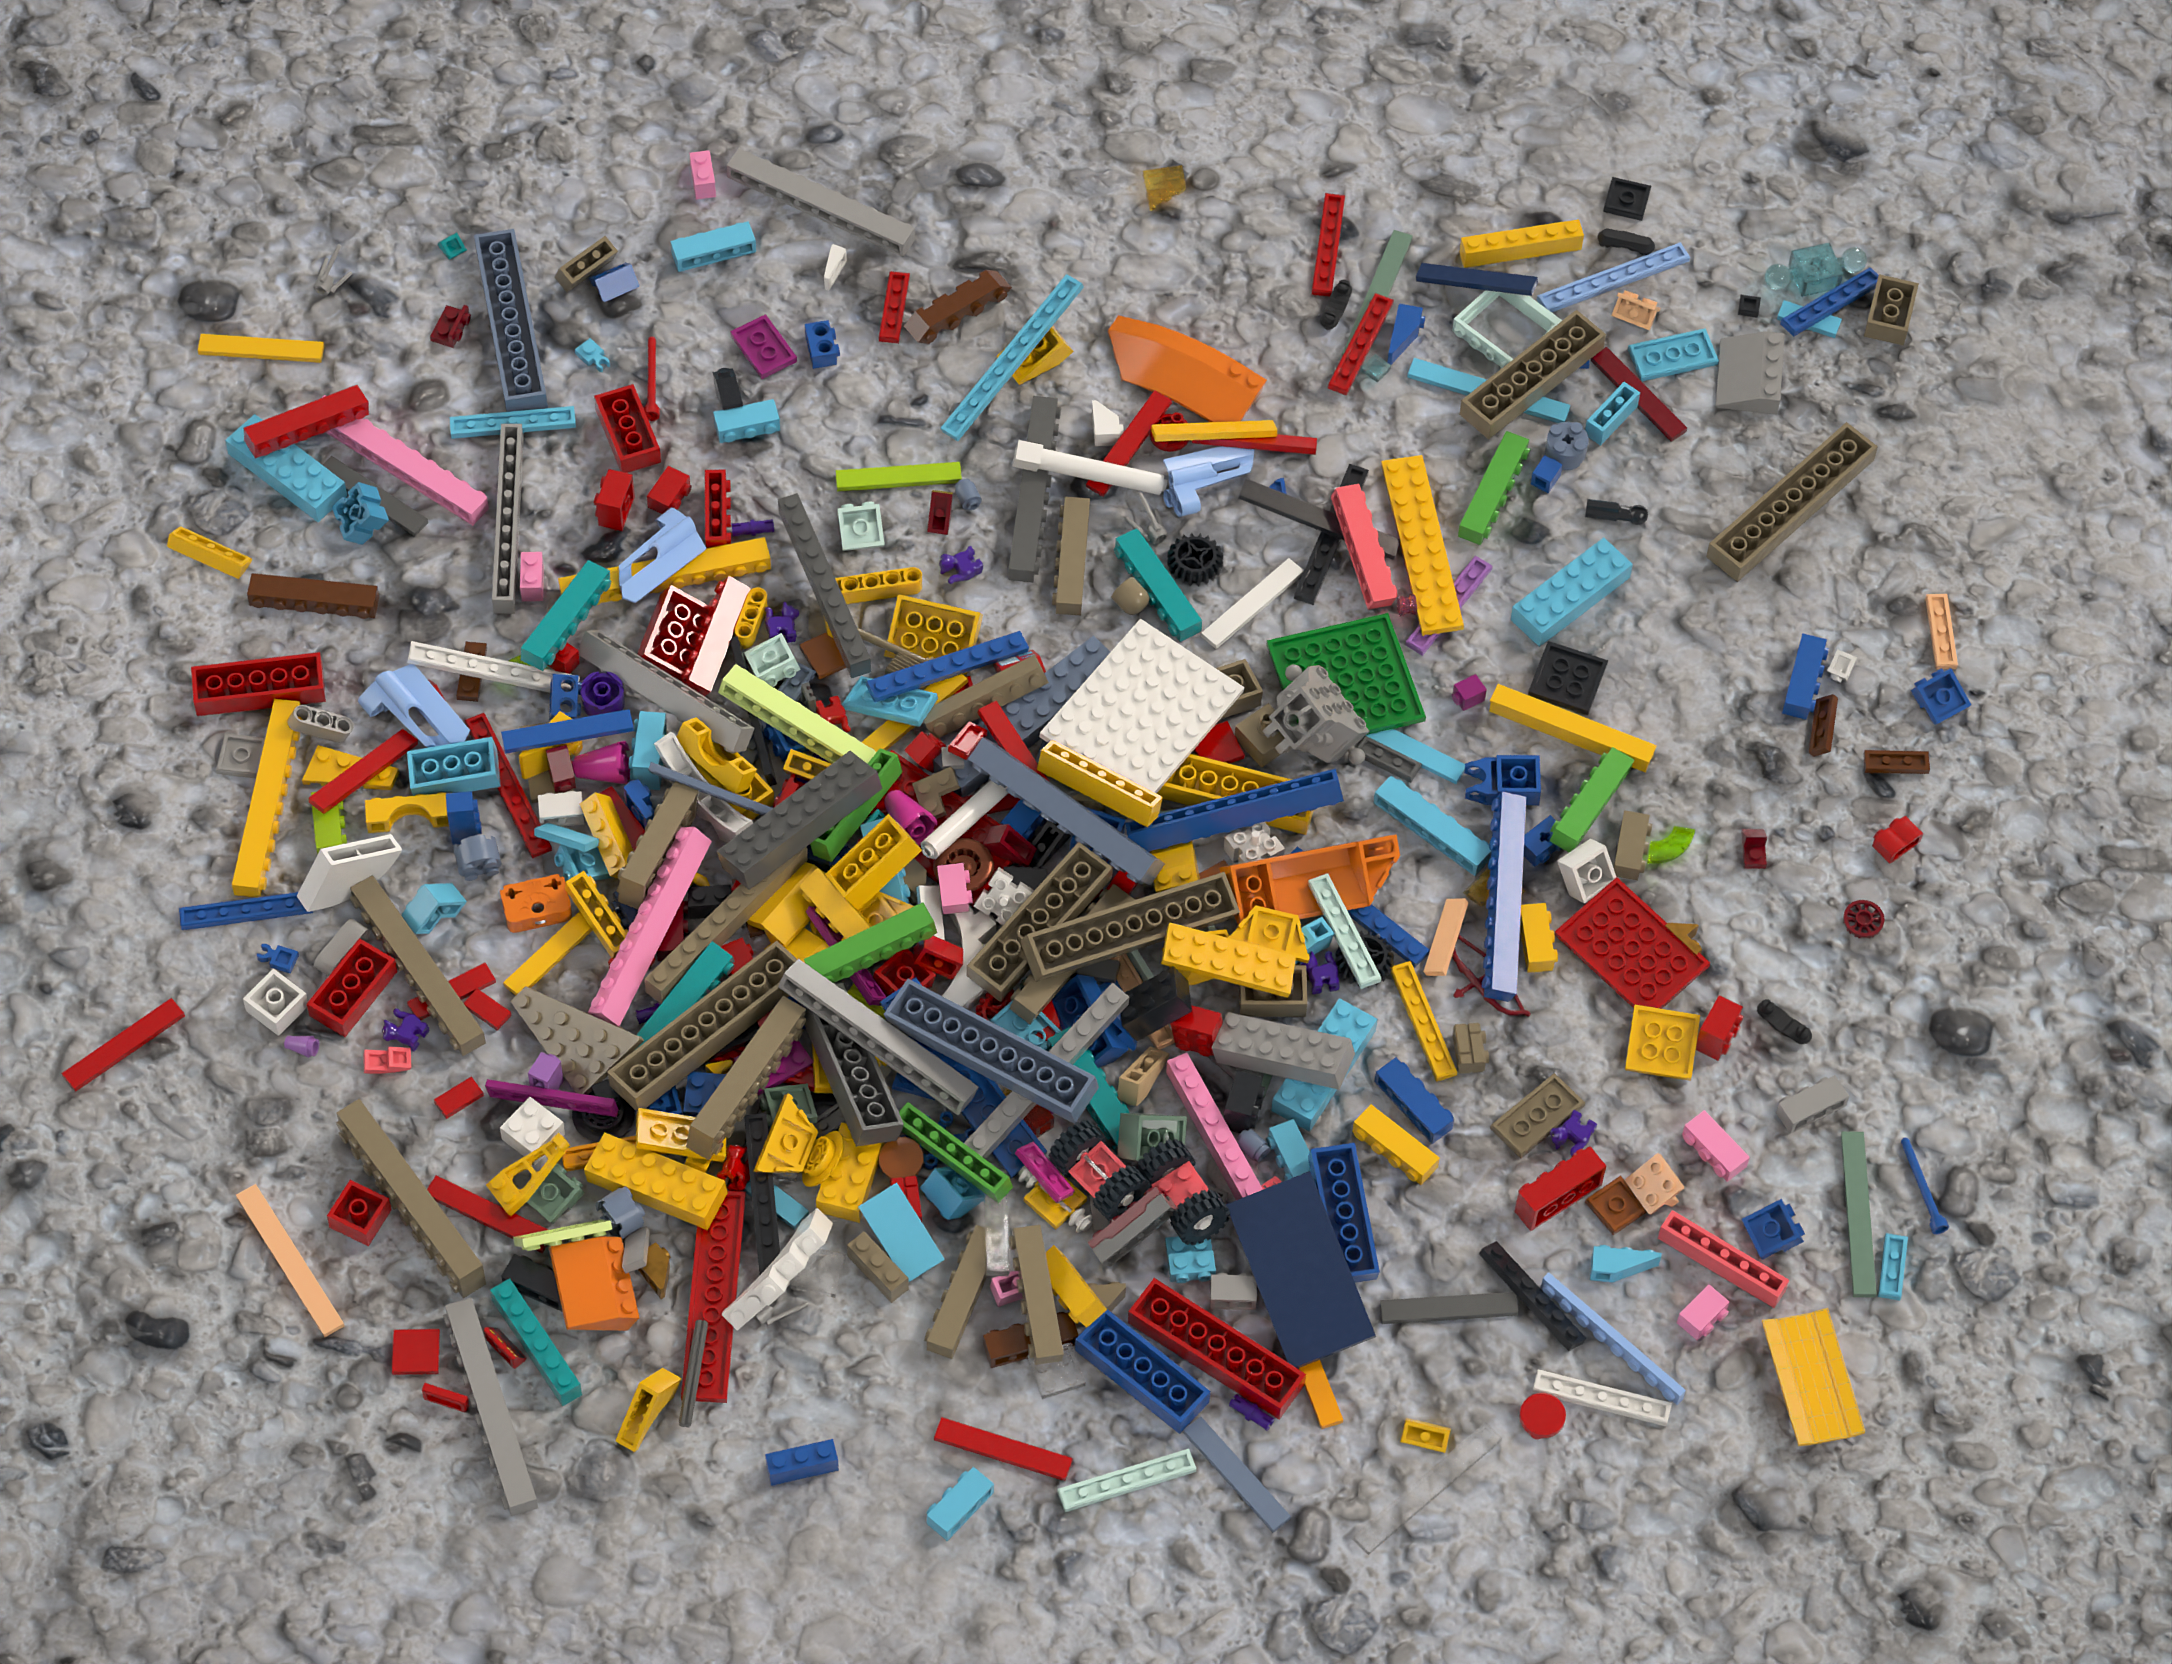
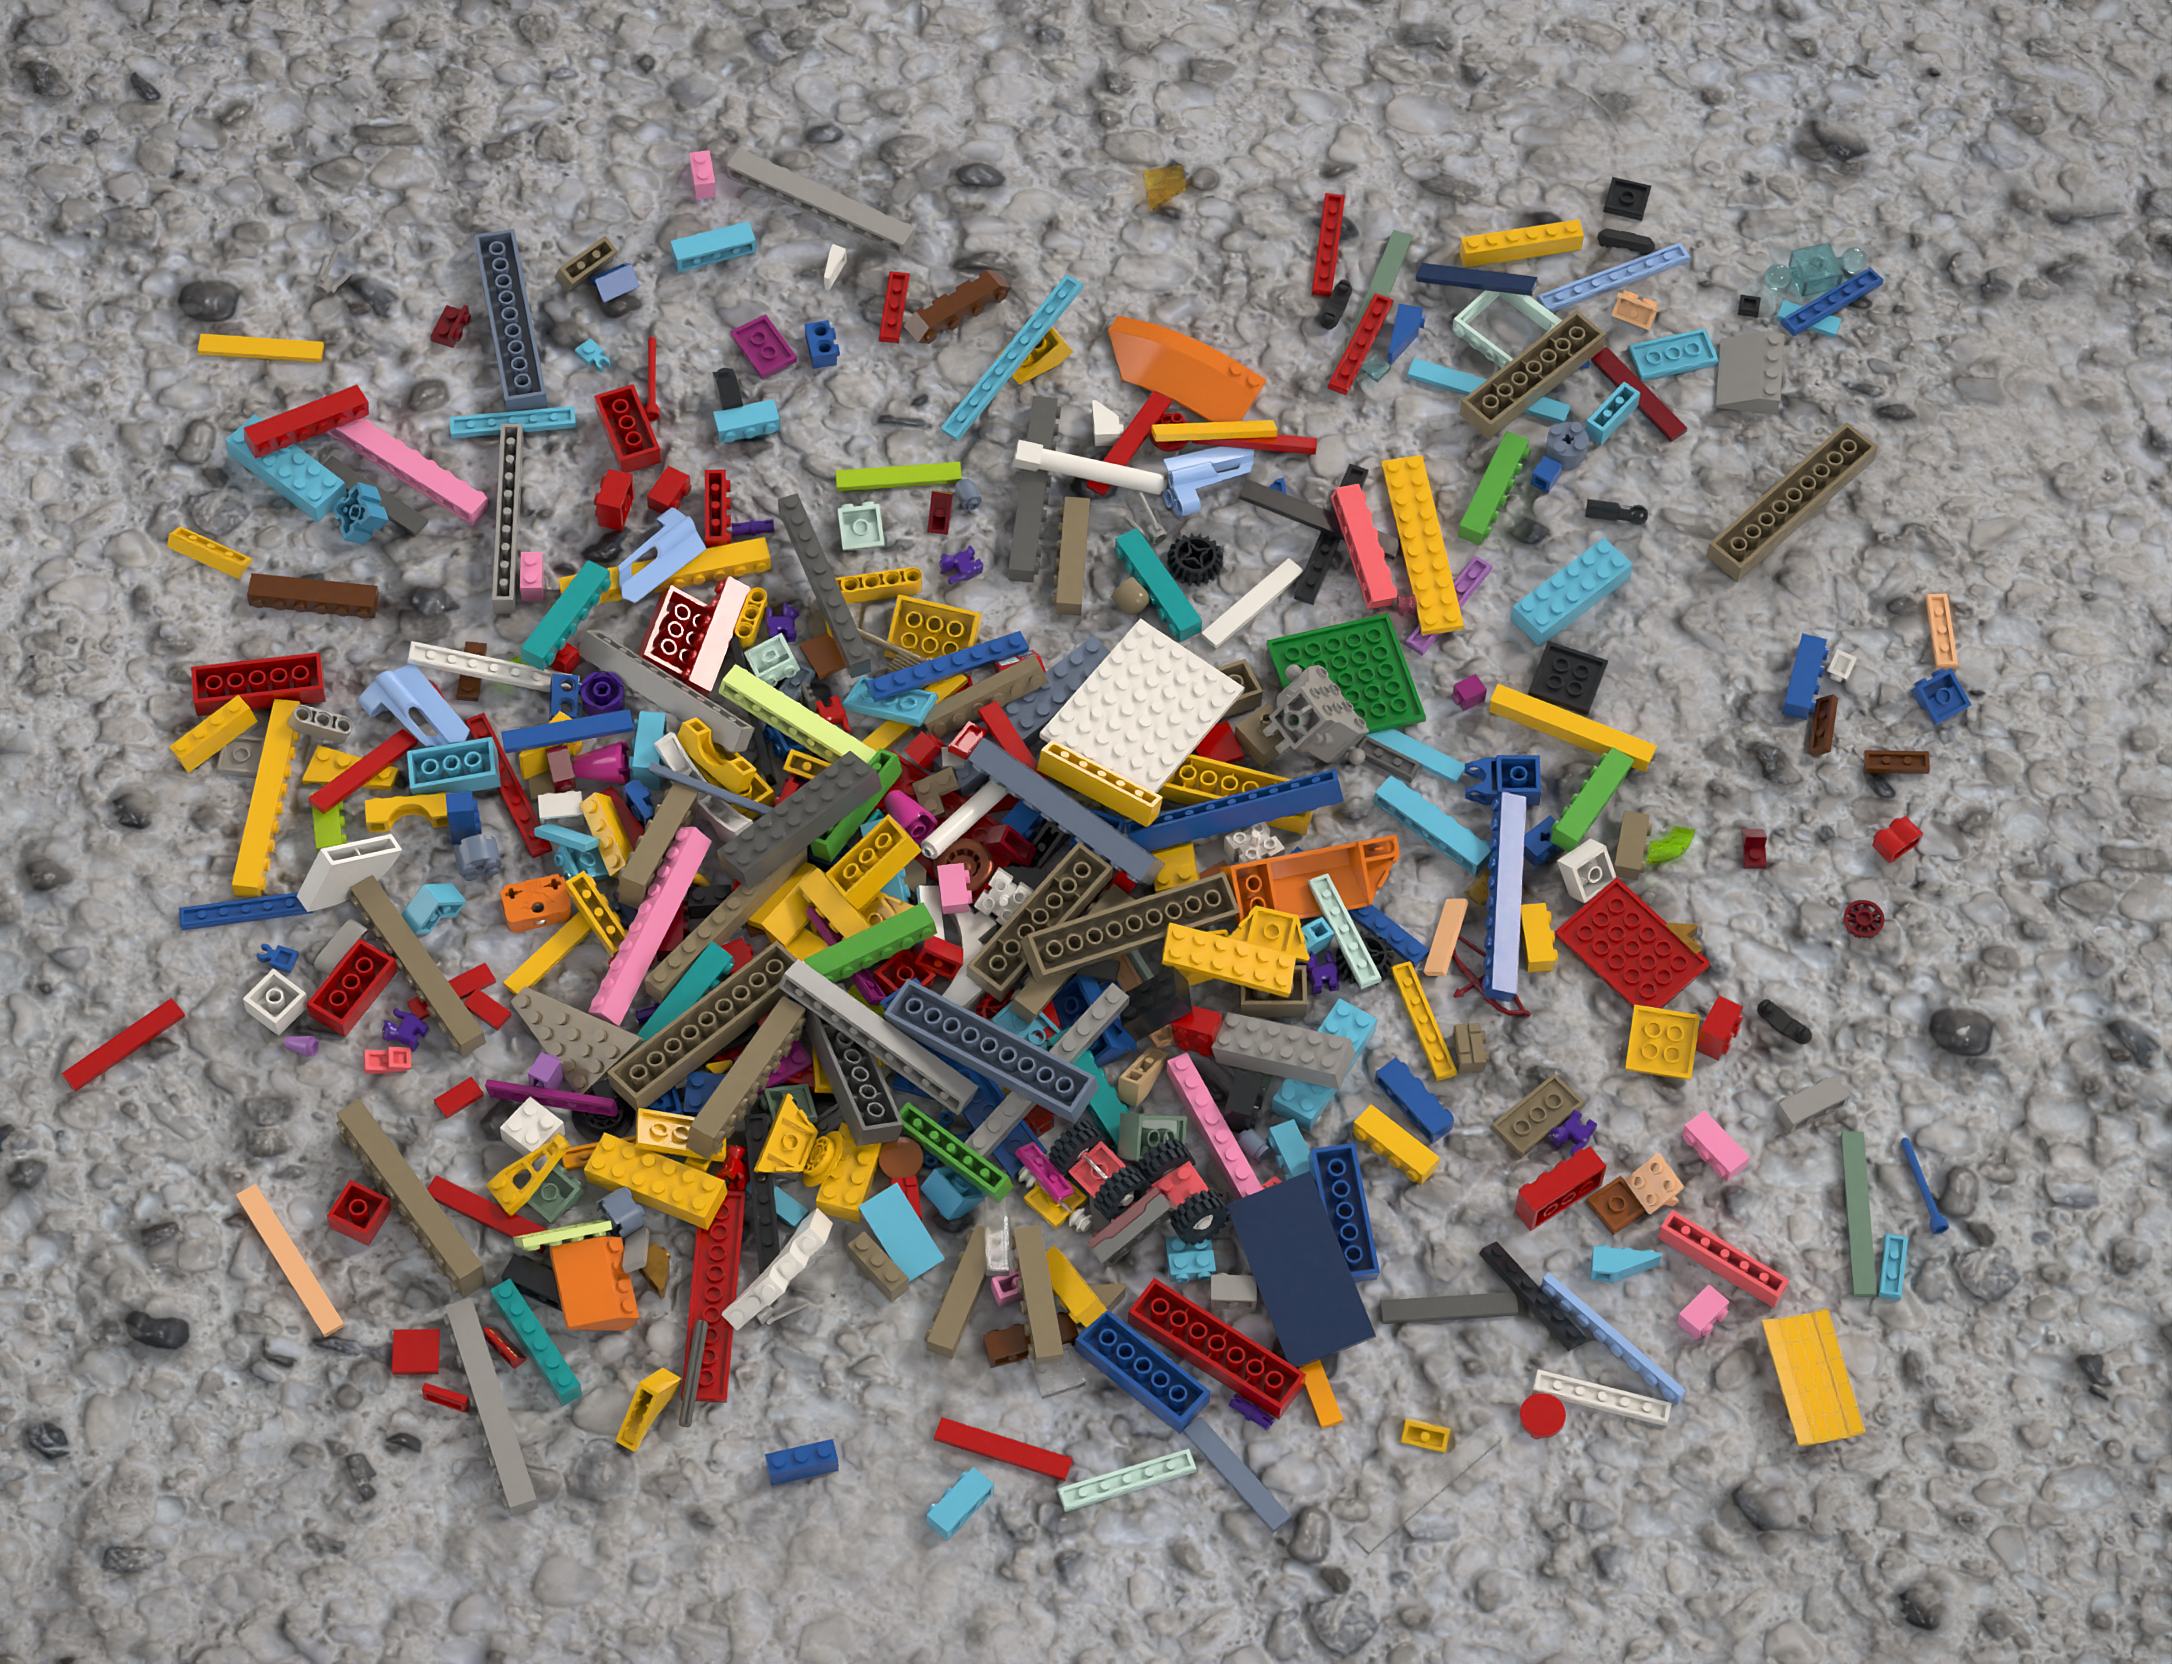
(213, 734): none -> yellow brick
(452, 246): teal slope -> none
(1773, 1229): blue plate -> none
(1891, 309): dark tan brick -> none

